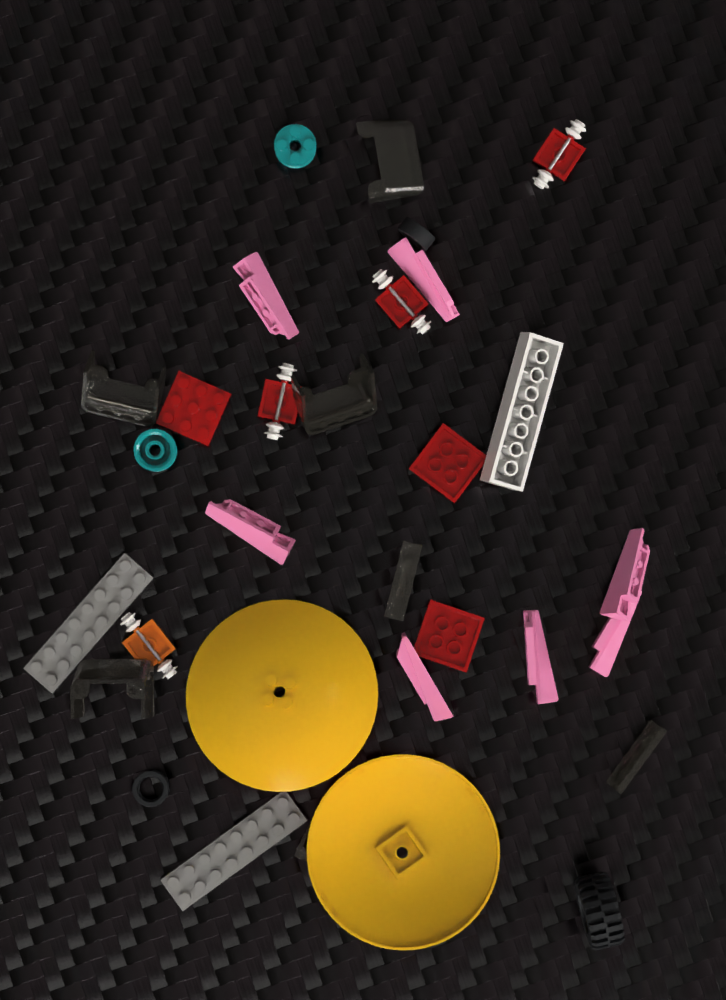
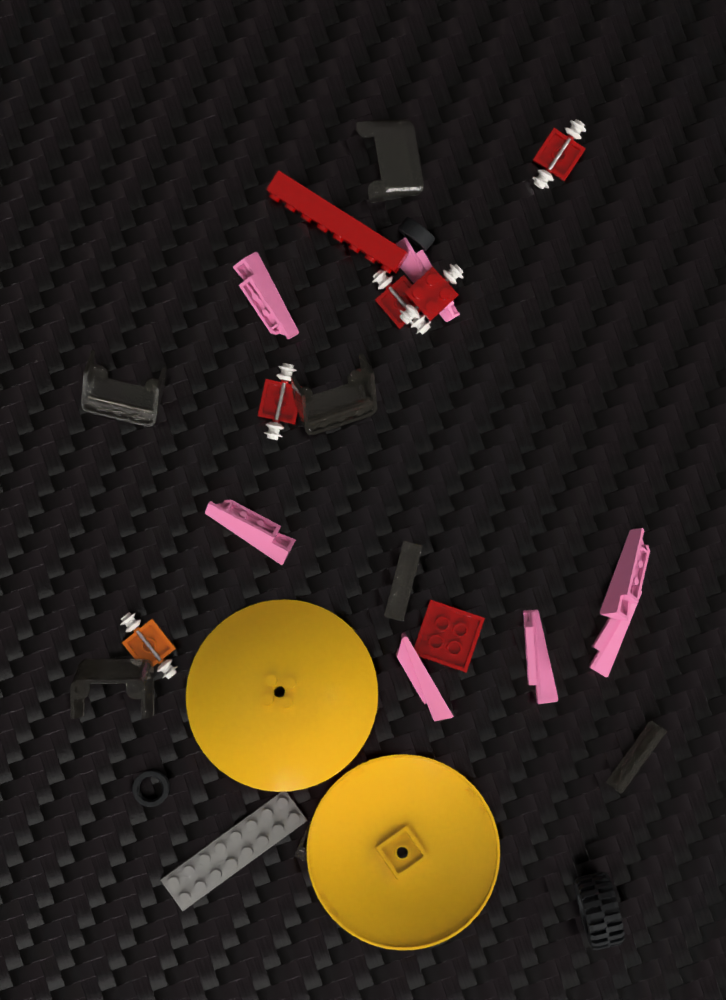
(88, 623): light grey plate -> none
(164, 458): teal wheel -> none
(193, 408): red plate -> none
(291, 134): teal wheel -> none
(337, 222): none -> red brick
(431, 294): none -> red plate
(448, 463): red plate -> none
(521, 411): white brick -> none

